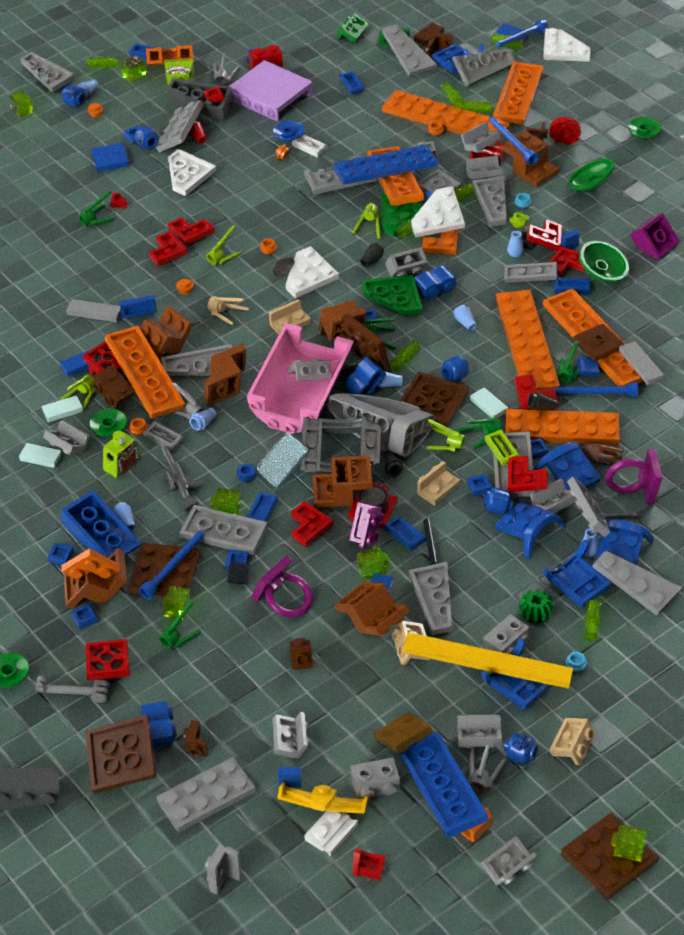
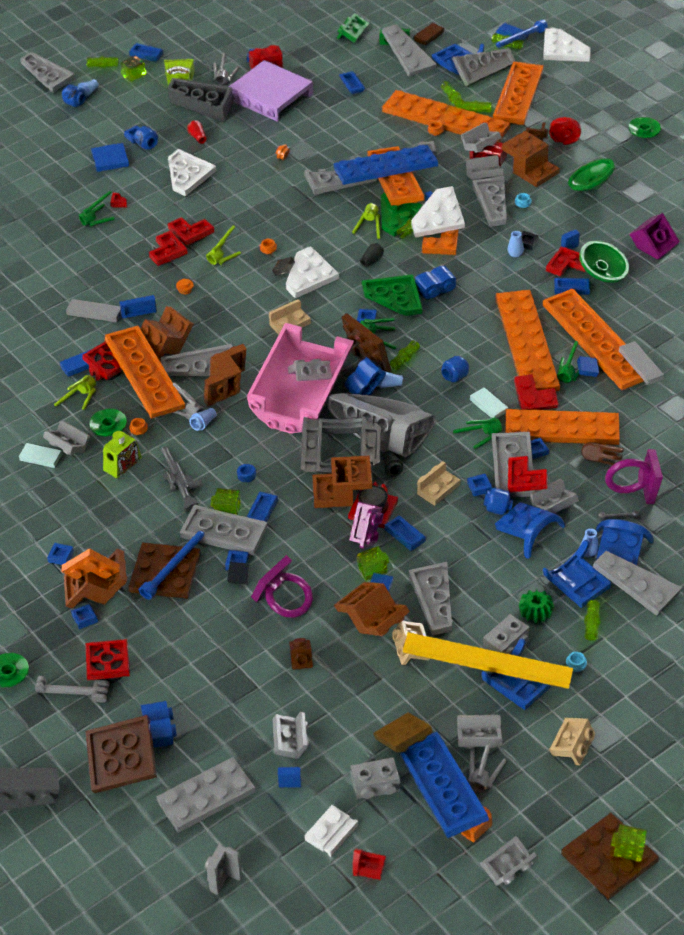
(21, 103): clear neon green brick -> none
(62, 408): light aqua tile -> none
(95, 110): orange plate -> none
(98, 526): blue slope -> none
(112, 386): reddish brown bracket -> none
(124, 513): light blue cone -> none
(156, 56): orange arch -> none
(161, 438): light grey tile -> none
(171, 635): green plant -> none
(175, 601): clear neon green brick -> none
(179, 125): light grey plate -> none
(192, 740): reddish brown bracket -> none
(214, 94): red tile -> none
(217, 305): tan plant -> none
(282, 460): clear light blue piece -> none
(288, 130): blue dish -> none
(309, 145): white tile -> none
(312, 523): red plate -> none
(322, 799): yellow plate -> none
(331, 320): dark orange bracket -> none
(406, 262): light grey brick -> none
(430, 541): black bar -> none
(436, 396): reddish brown plate -> none
(438, 41): reddish brown bracket -> none
(438, 180): light grey plate -> none
(454, 438): lime plant -> none
(463, 191): clear neon green pin -> none
(465, 317): light blue cone -> none
(495, 450): lime tile -> none
(519, 220): lime plate -> none
(521, 748): blue head -> none
(530, 156): blue piece -> none
(530, 272): light grey tile -> none
(538, 401): pearl dark grey cone -> none
(548, 236): red plate -> none
(569, 462): blue piece -> none
(587, 502): light grey wing -> none
(598, 342): reddish brown plate -> none
(630, 389): blue piece -> none

